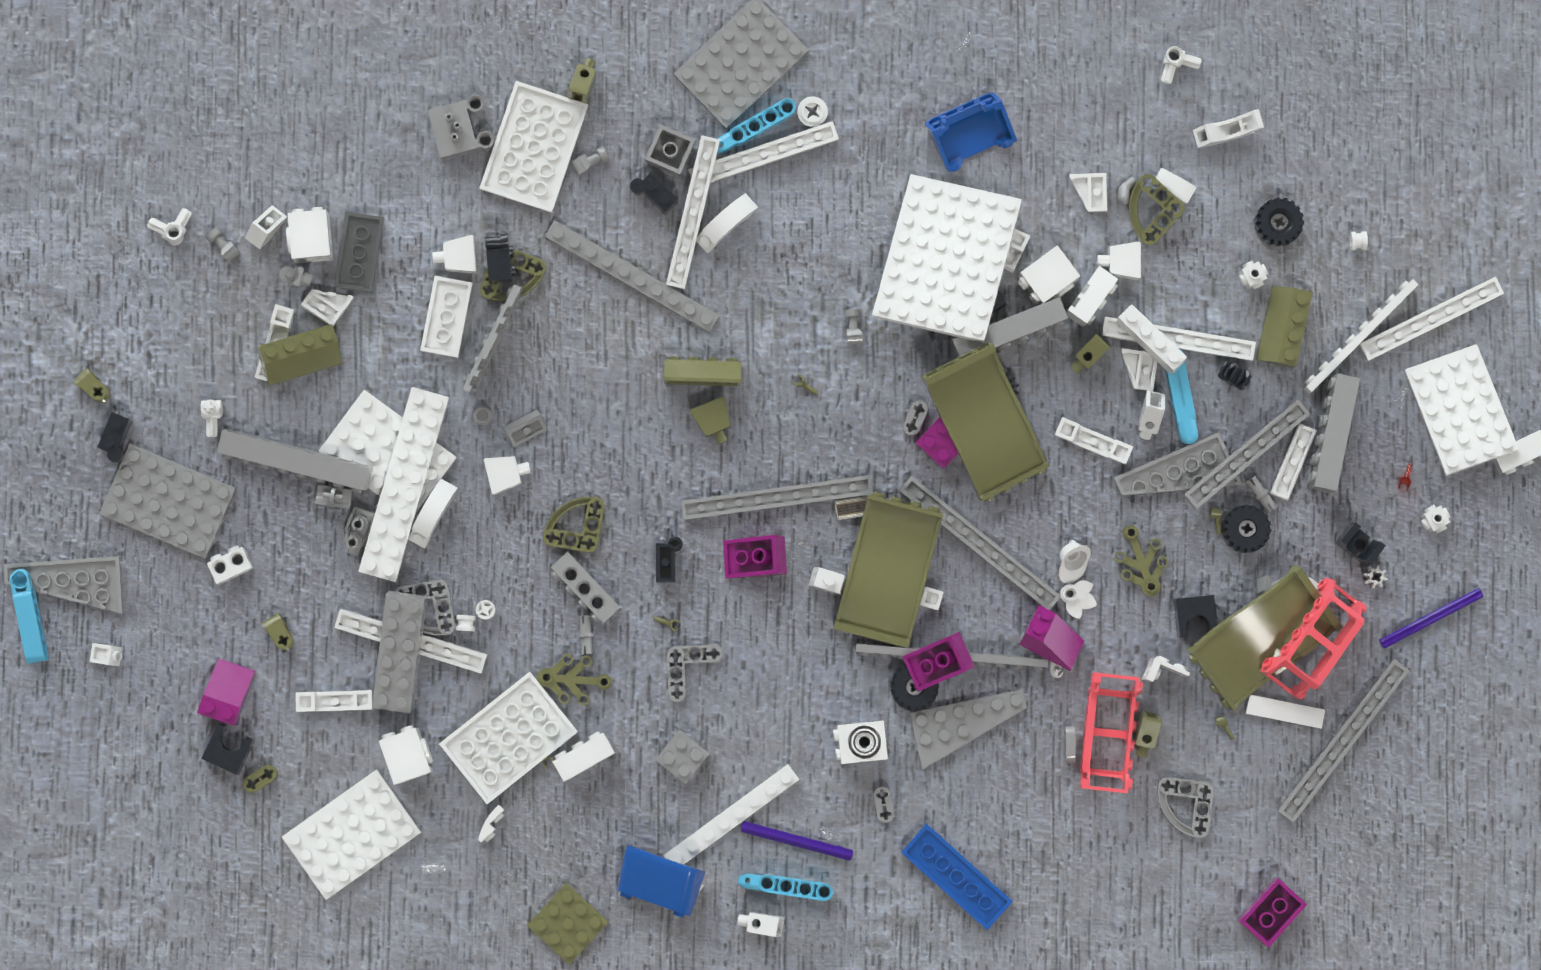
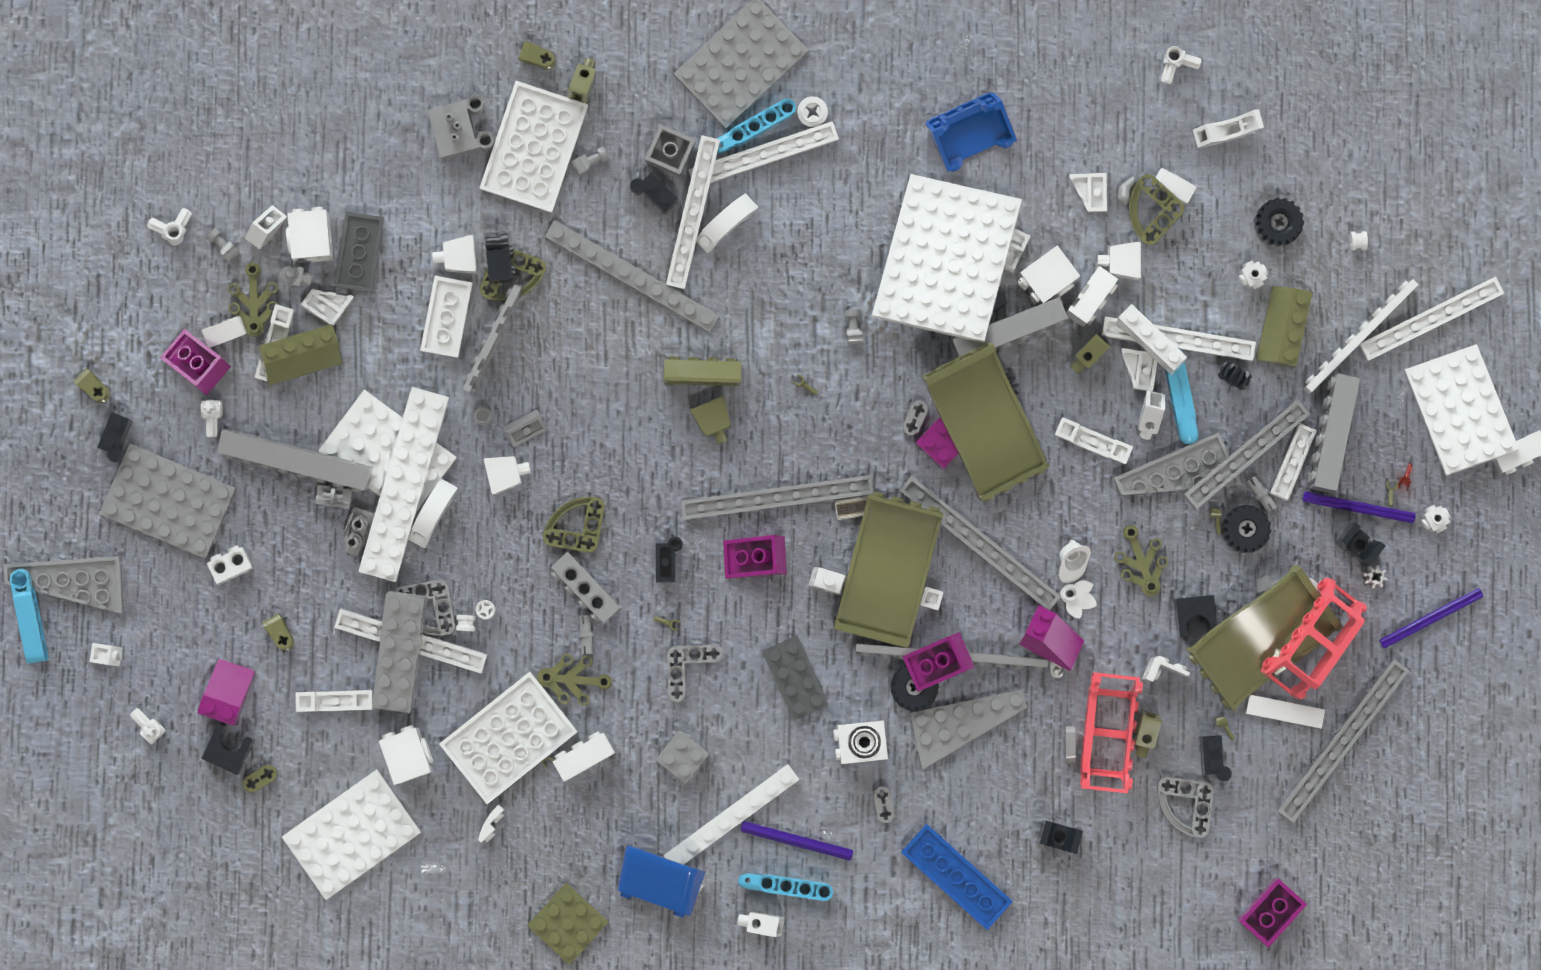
(150, 729): none -> white axle
(195, 362): none -> magenta slope
(224, 331): none -> white slope
(254, 302): none -> olive plant
(534, 55): none -> olive piece
(795, 678): none -> dark grey plate
(1071, 836): none -> black piece
(1212, 758): none -> black hinge
(1358, 507): none -> dark purple axle
(1390, 492): none -> olive hand

